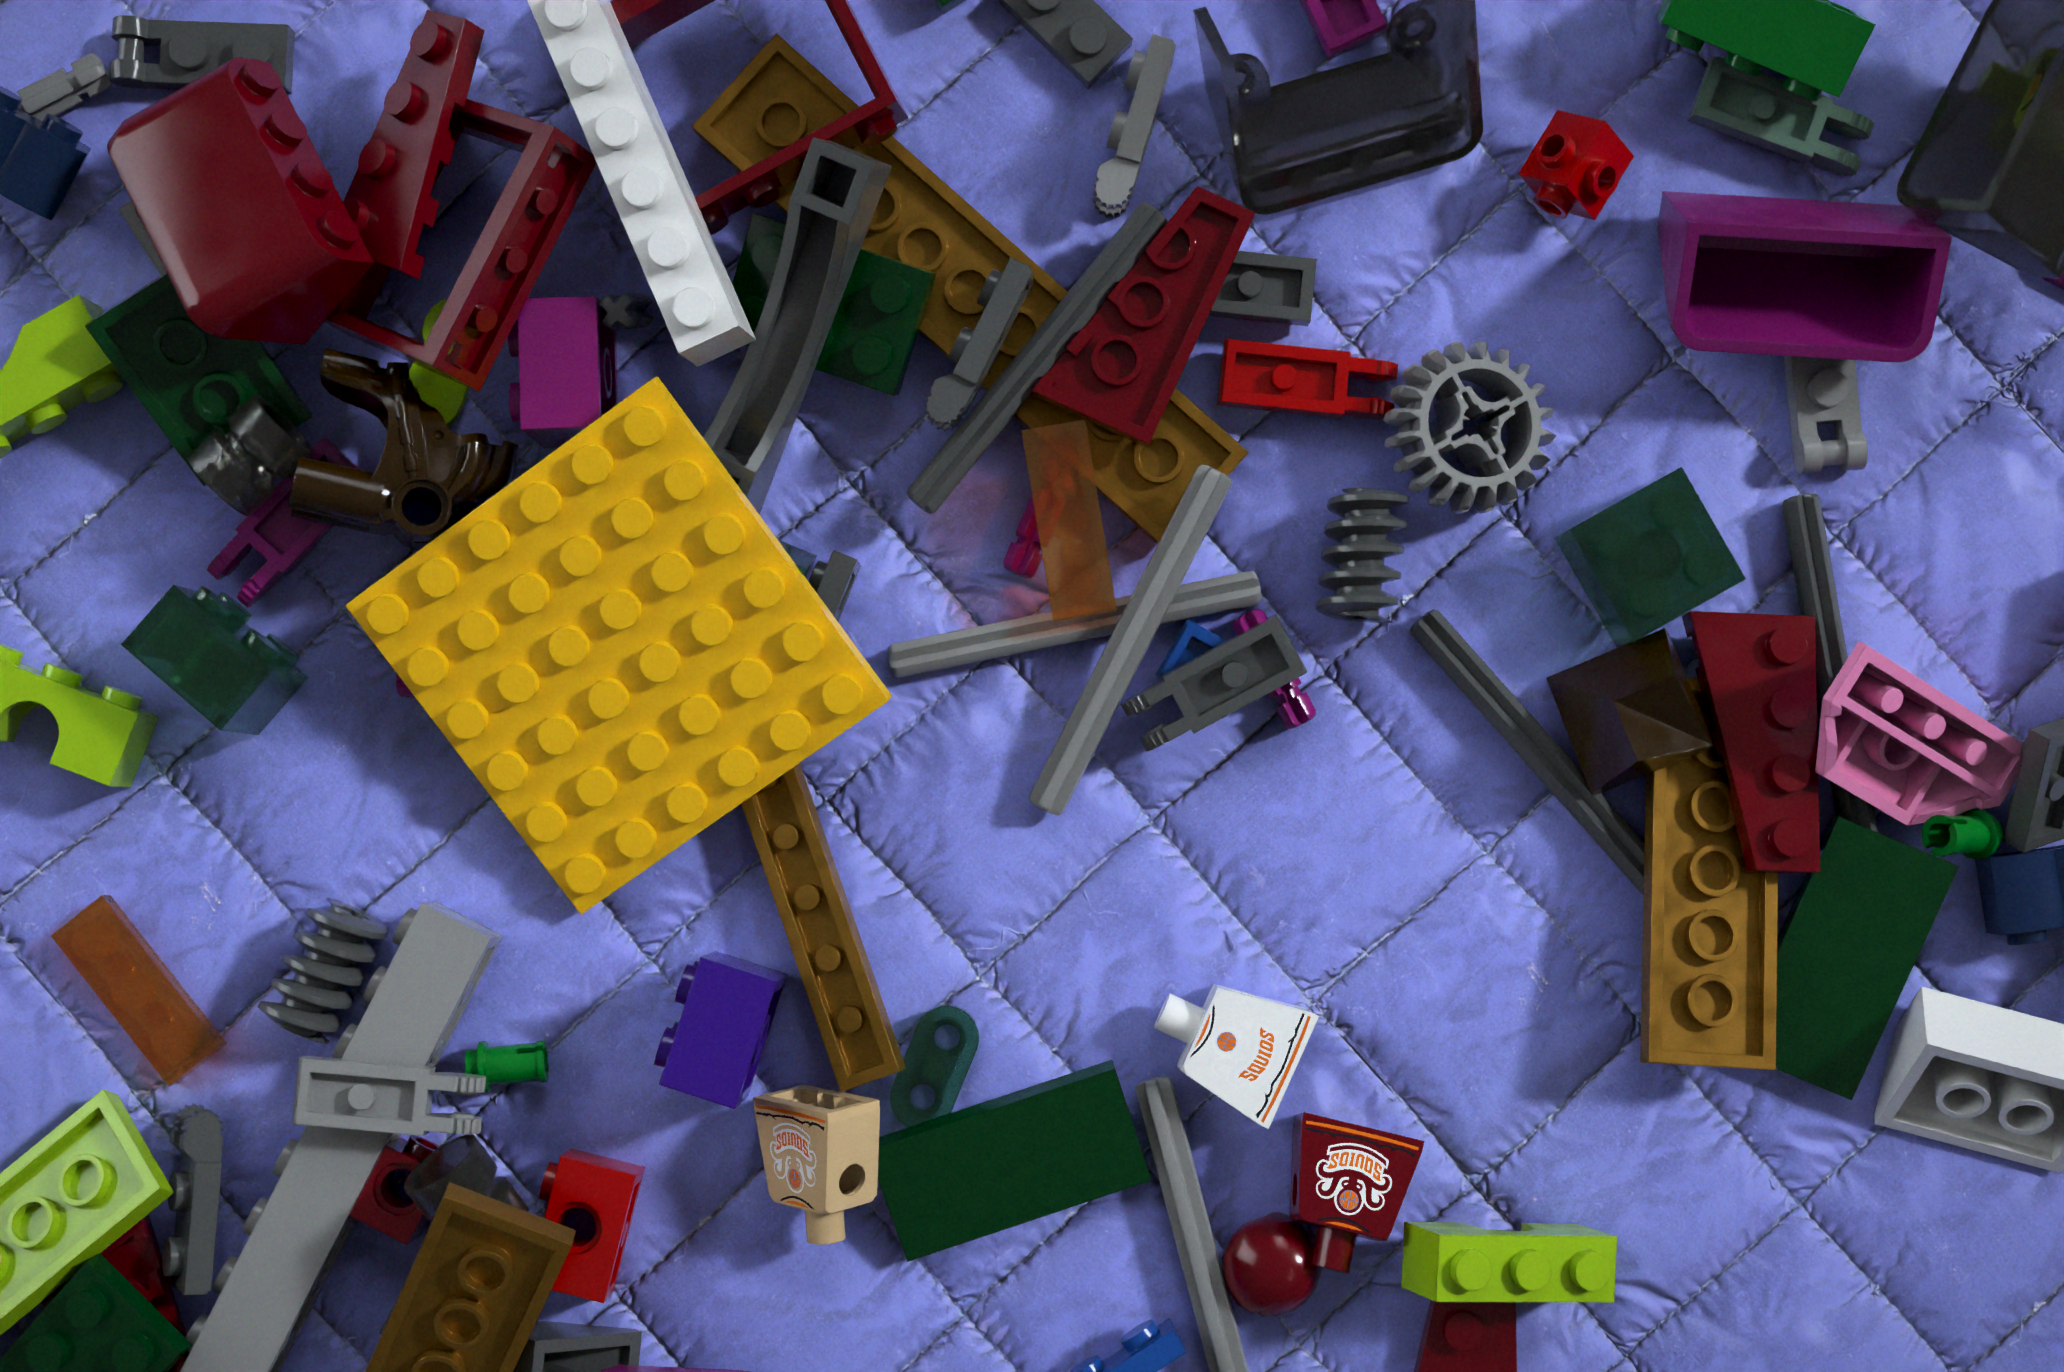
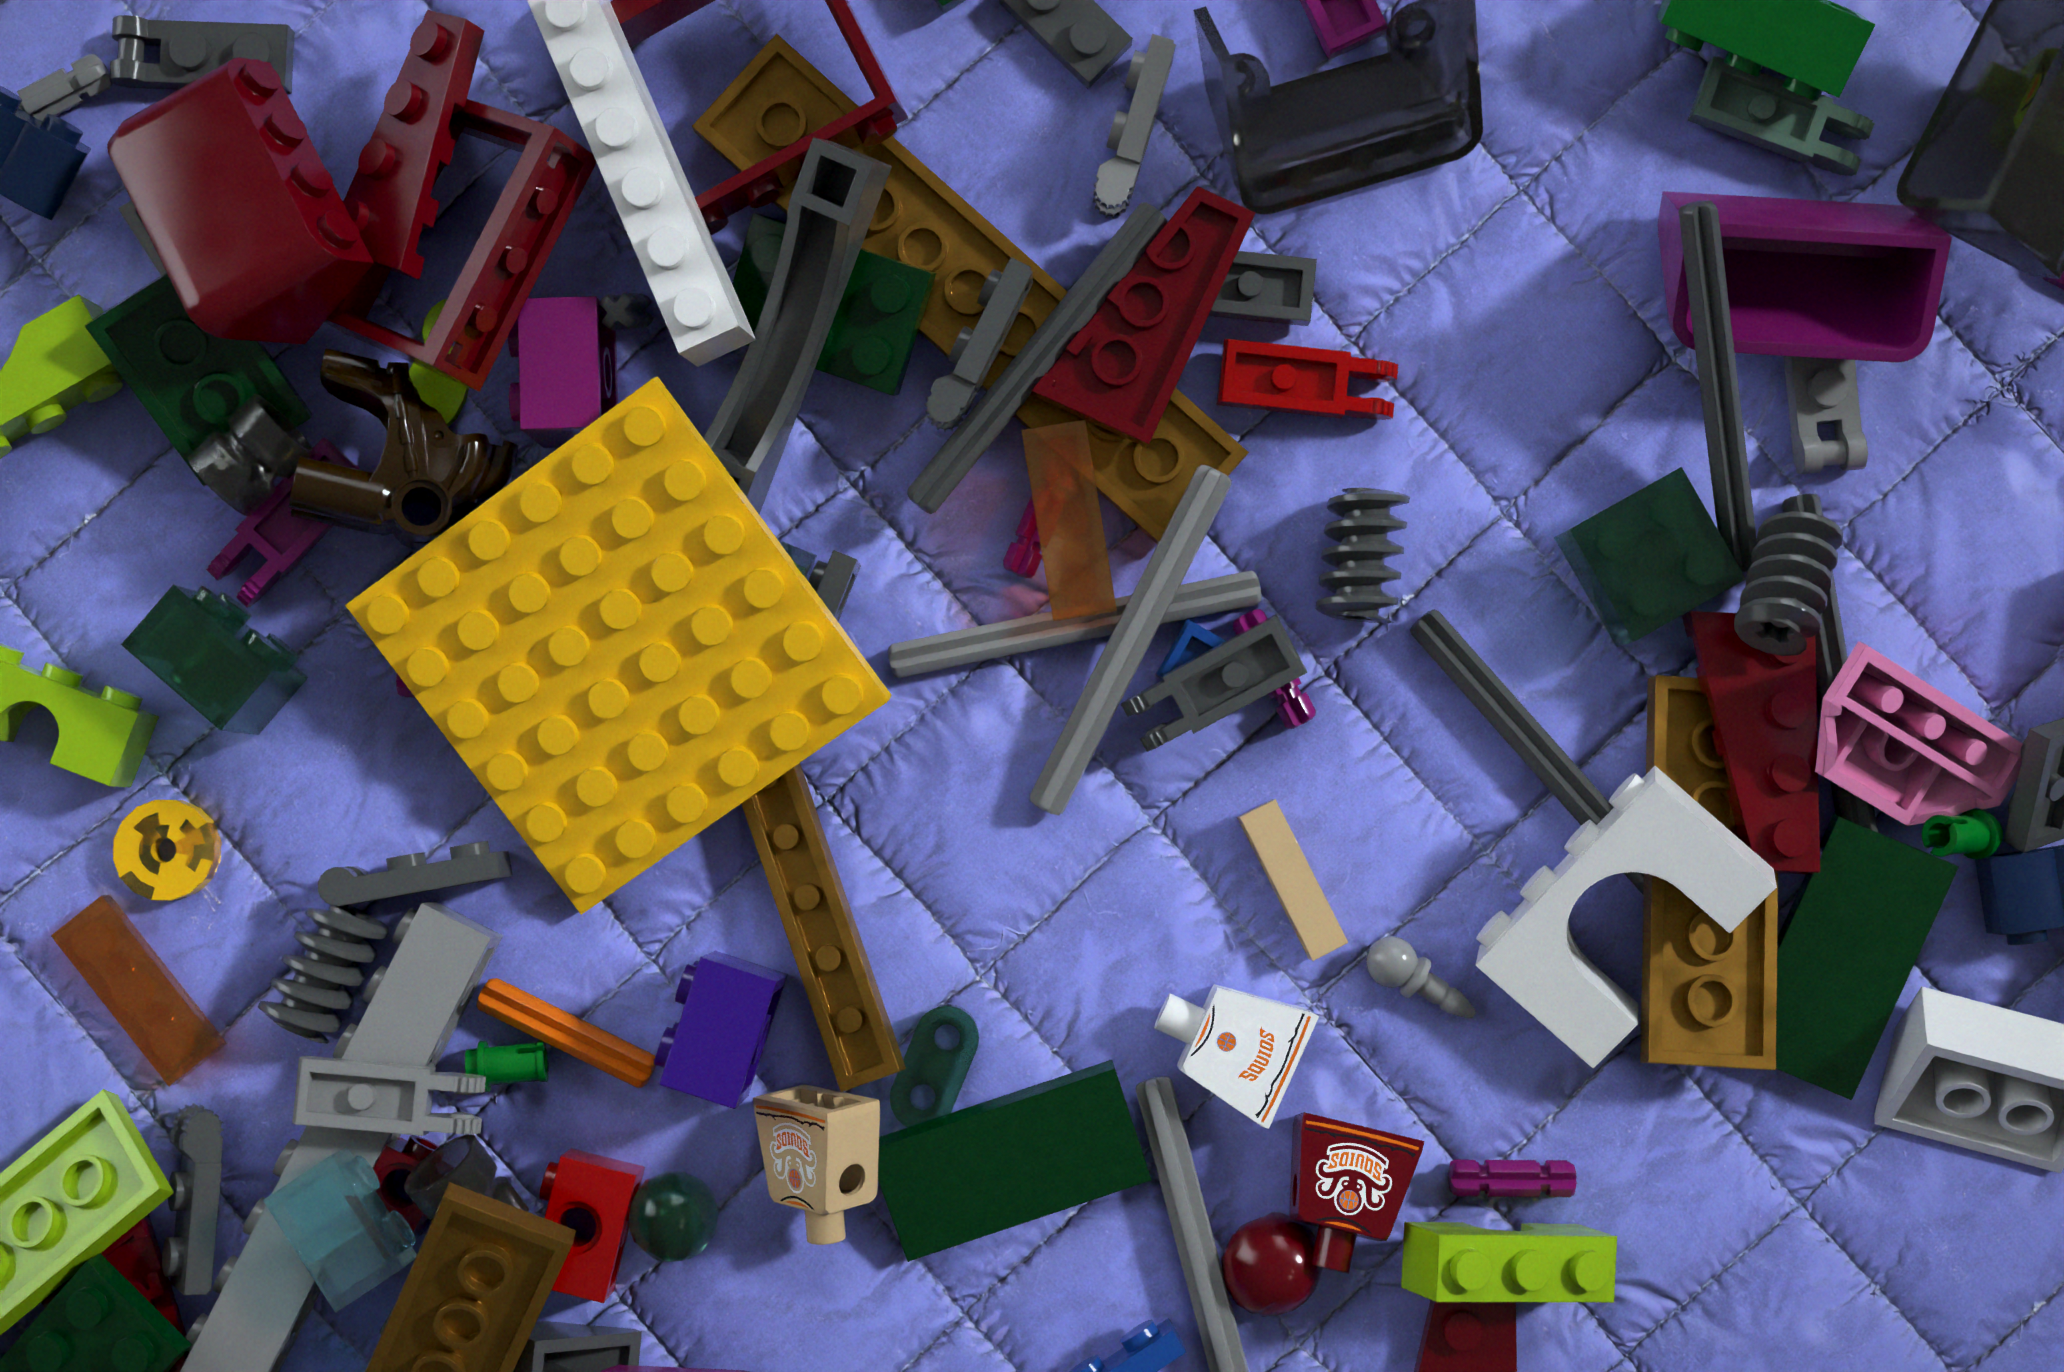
(138, 854): none -> yellow piece
(342, 1227): none -> clear light blue brick
(413, 875): none -> dark grey plate
(566, 1032): none -> orange axle
(673, 1216): none -> clear green piece
(1292, 880): none -> tan piece
(1395, 964): none -> light grey bar
(1456, 404): light grey gear -> none
(1512, 1178): none -> magenta axle
(1575, 165): red brick -> none
(1630, 712): dark brown slope -> none
(1649, 832): none -> white arch
(1718, 377): none -> dark grey axle
(1788, 582): none -> dark grey piece

